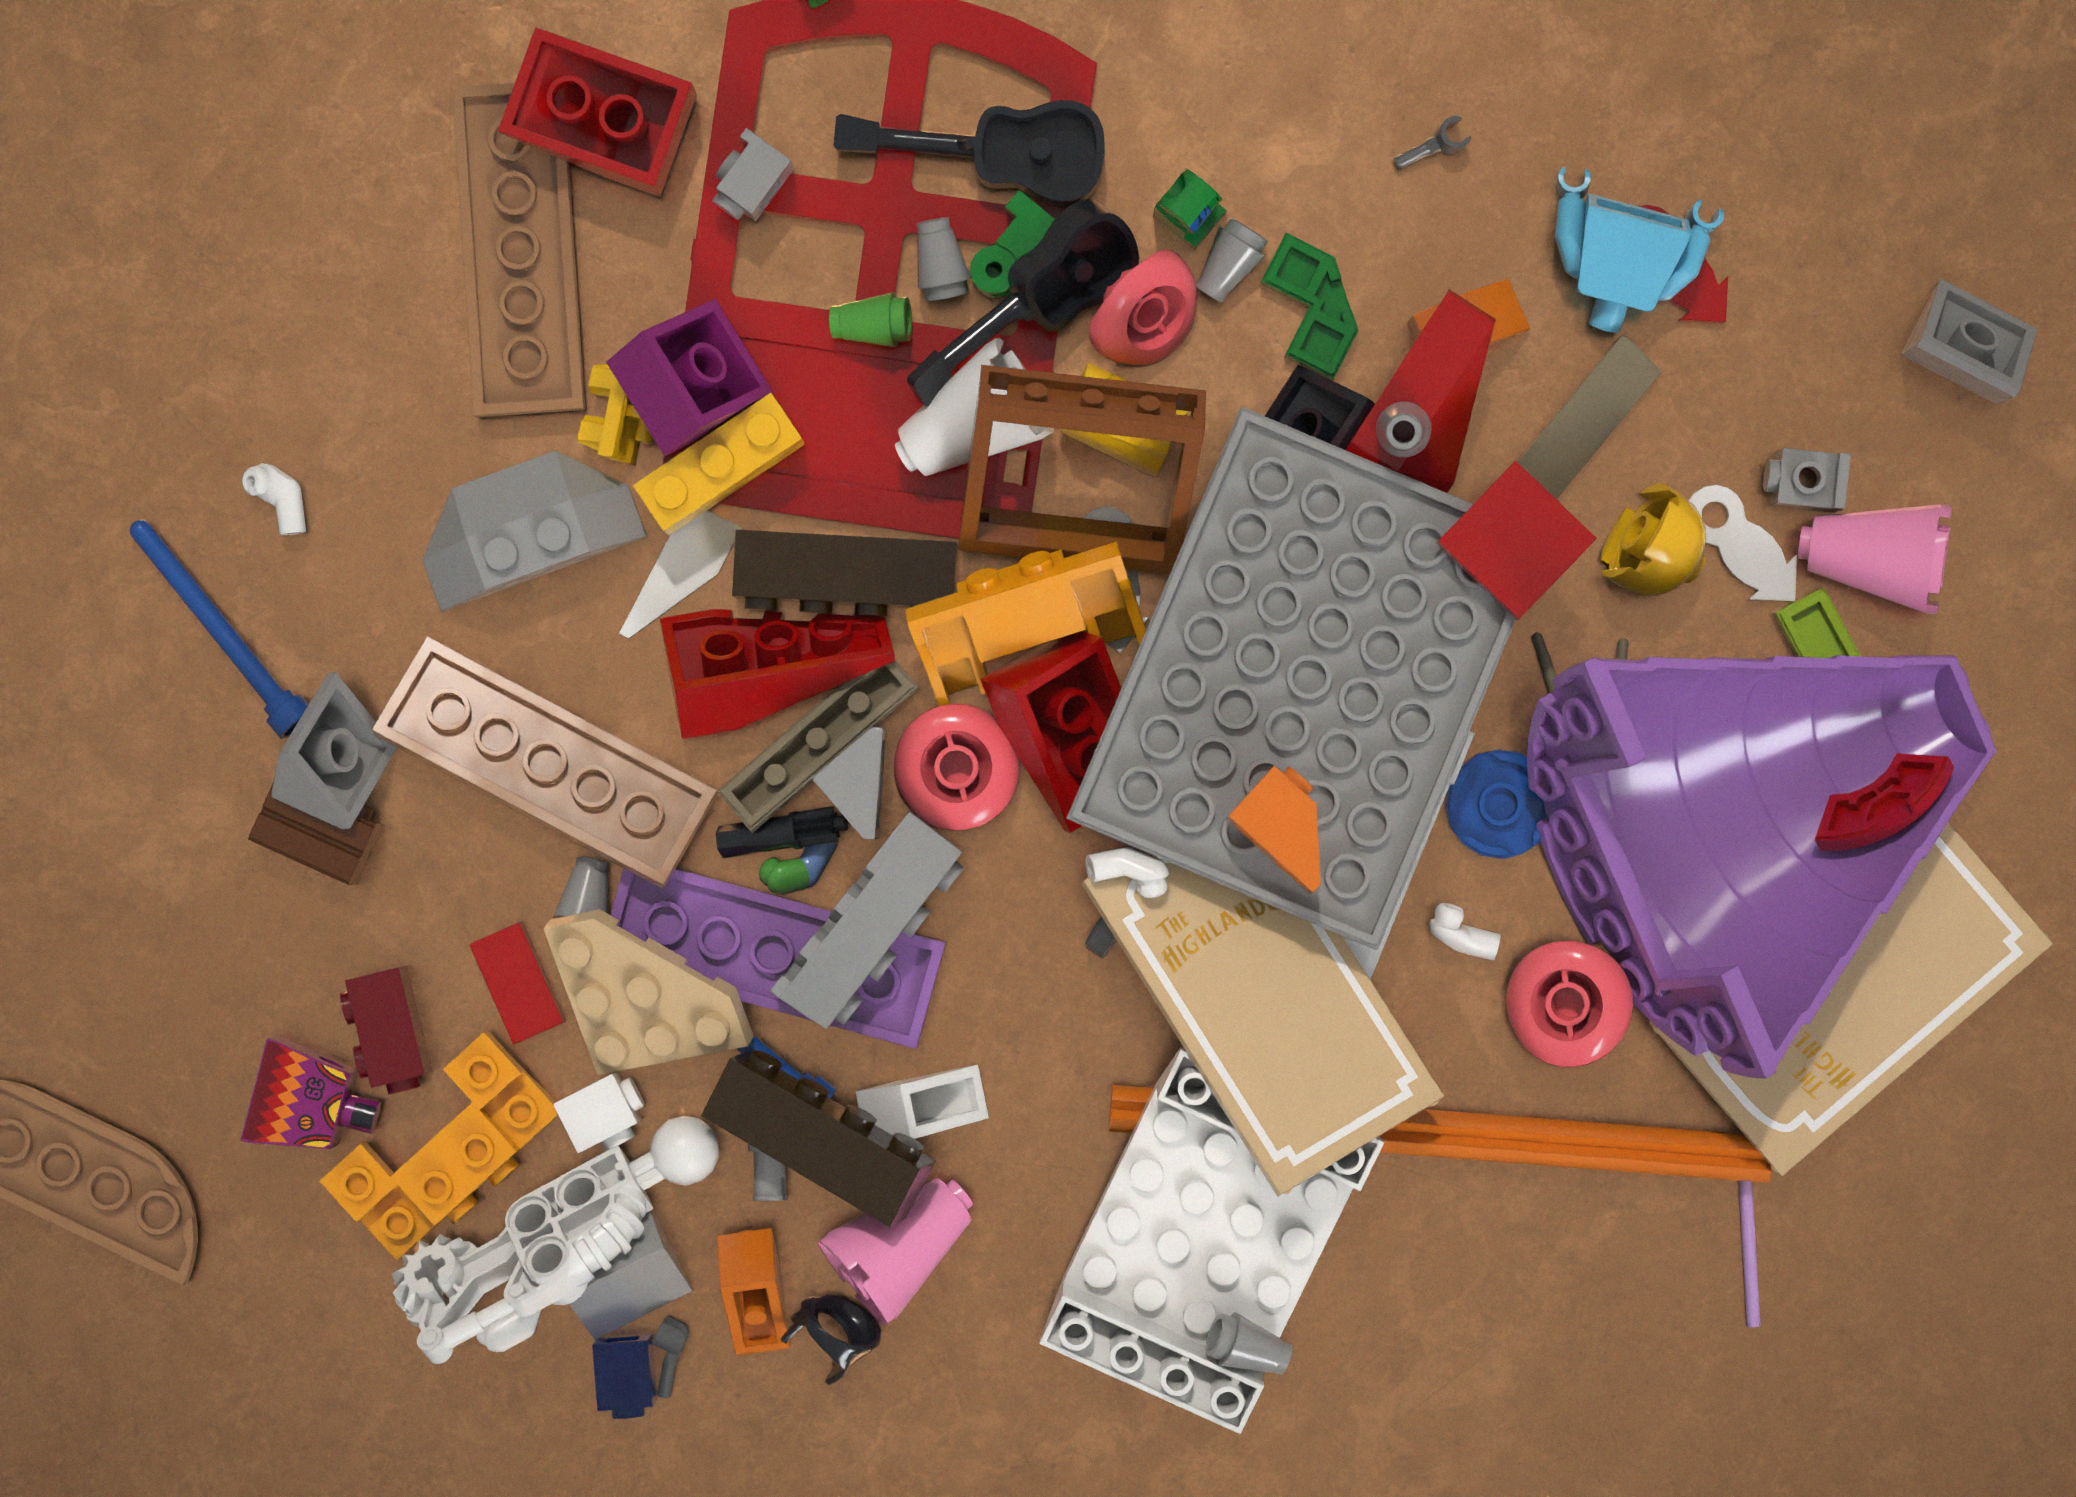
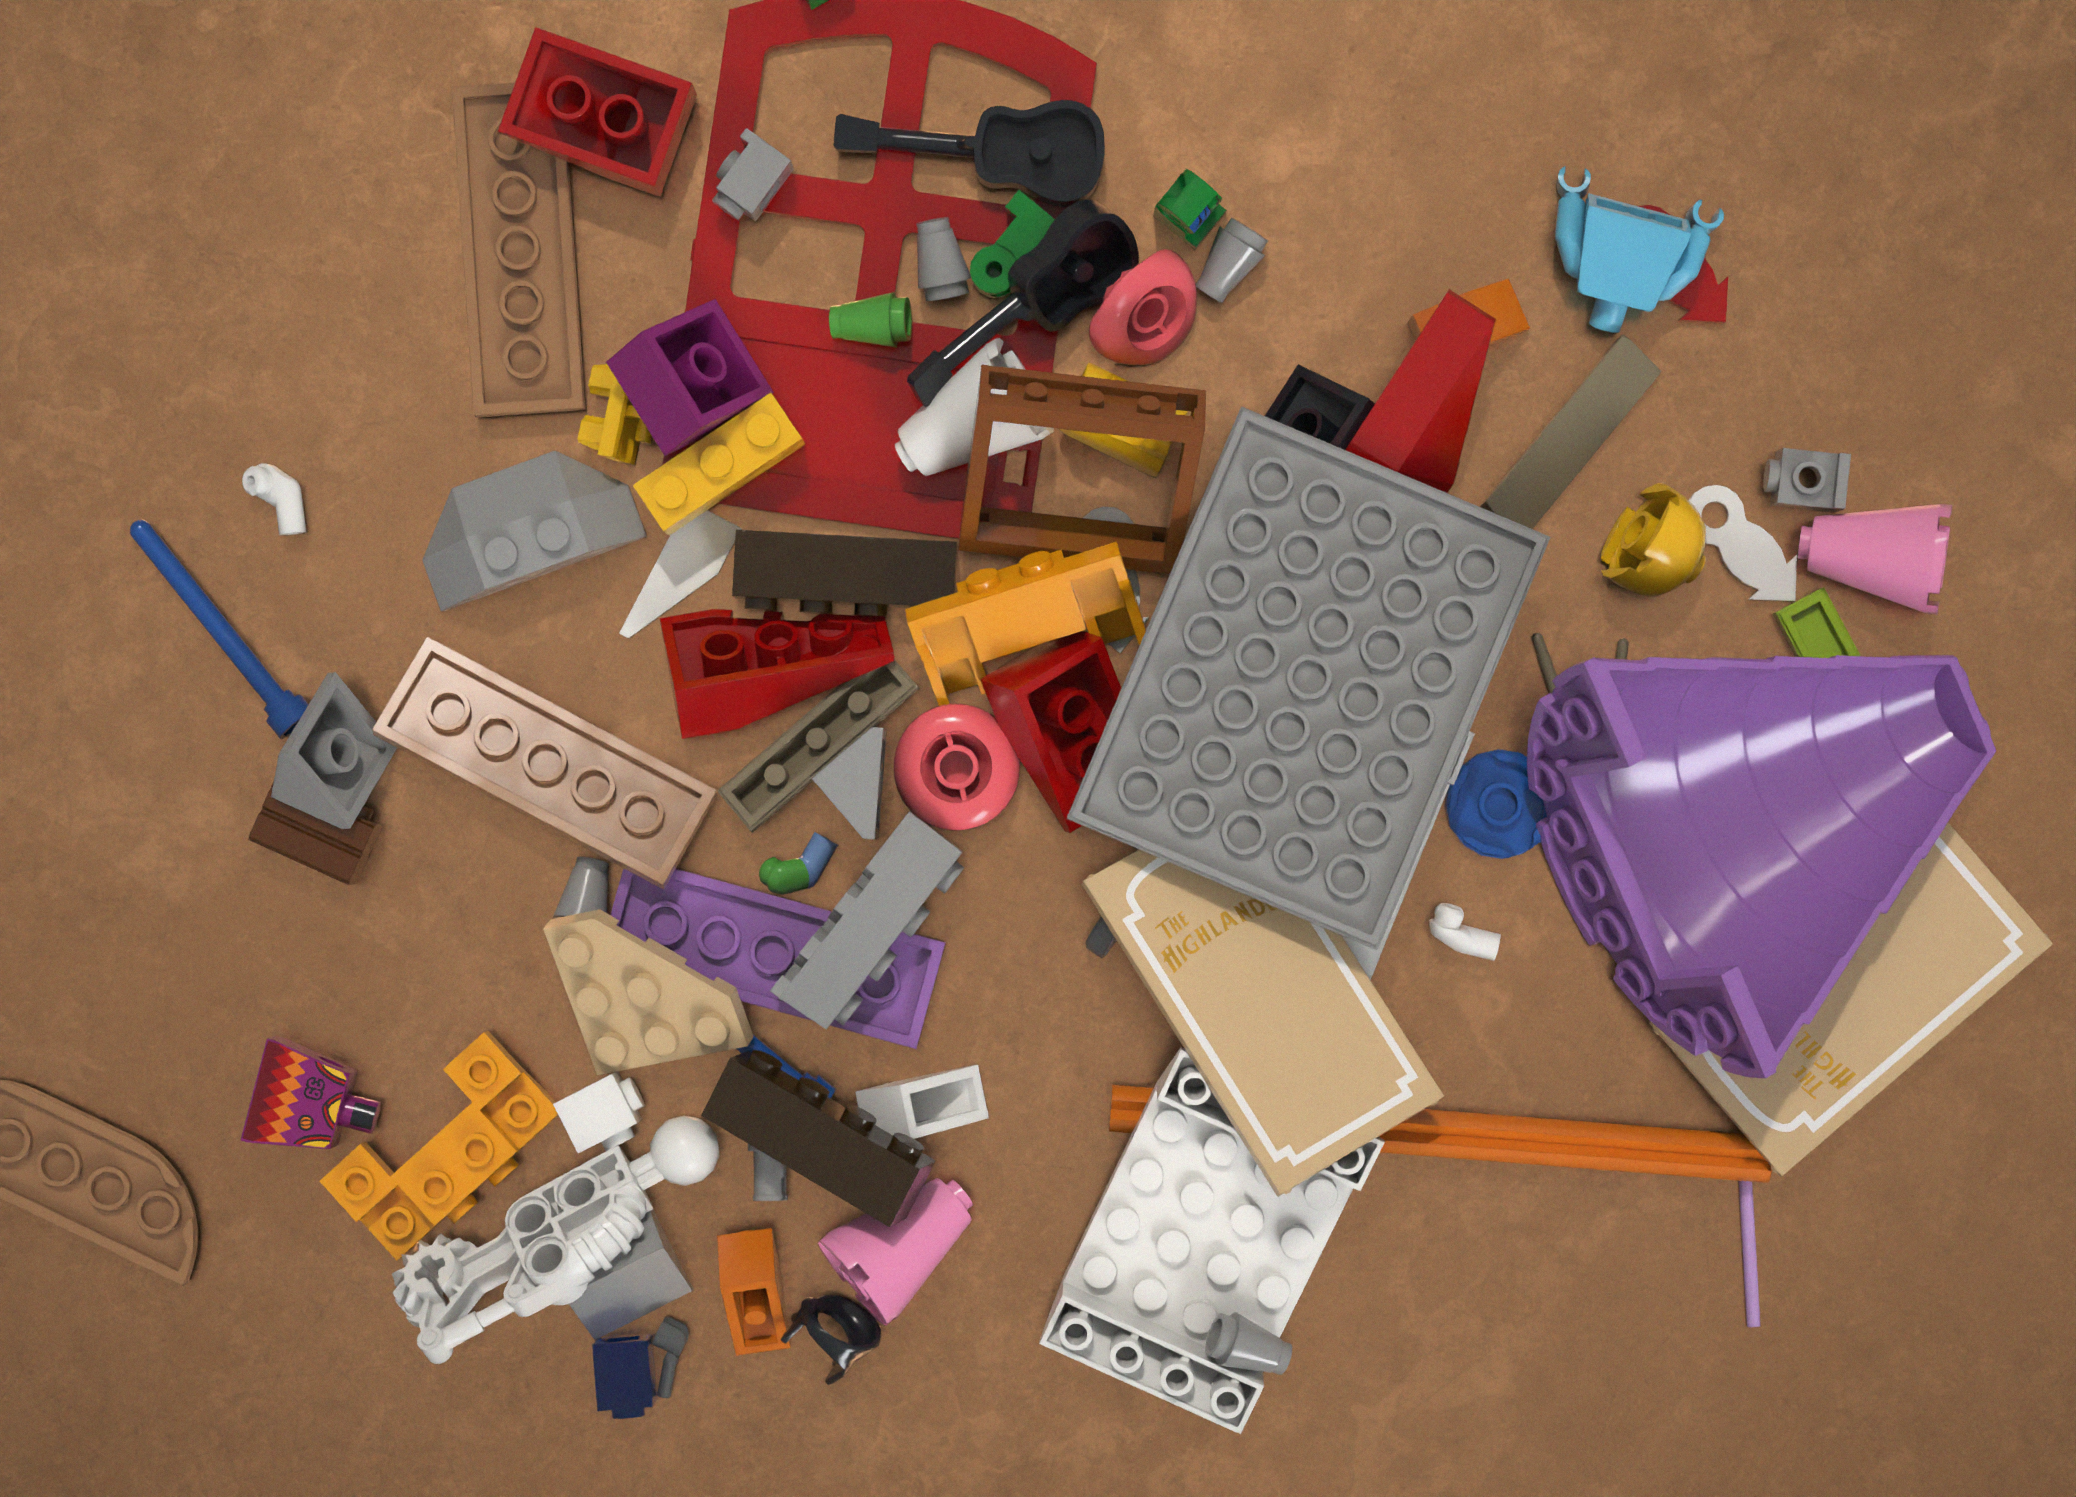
(388, 1029): dark red brick -> none
(508, 1331): white arm -> none
(517, 983): red tile -> none
(782, 832): black piece -> none
(1132, 863): white arm -> none
(1283, 824): orange slope -> none
(1315, 282): green tile -> none
(1403, 412): light grey cone -> none
(1433, 145): dark grey hand -> none
(1516, 540): red tile -> none
(1569, 1003): coral hat -> none
(1885, 805): red tile -> none
(1971, 343): light grey slope -> none

